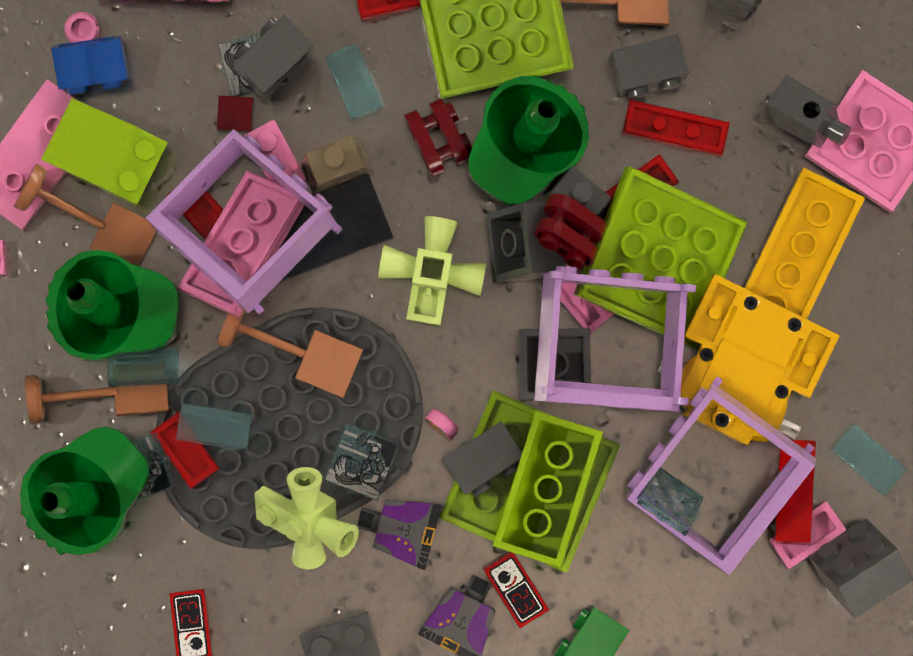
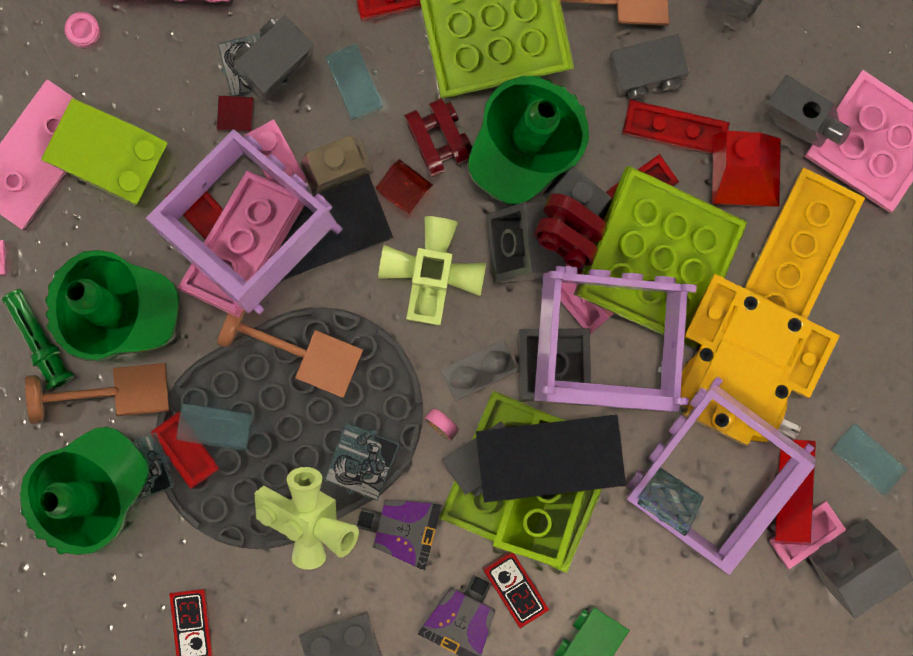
(43, 358): none -> green pin
(90, 63): blue brick -> none
(119, 232): nougat piece -> none
(144, 368): clear light blue tile -> none
(403, 187): none -> clear red piece
(479, 370): none -> light grey tile
(550, 458): none -> black tile
(746, 169): none -> red slope

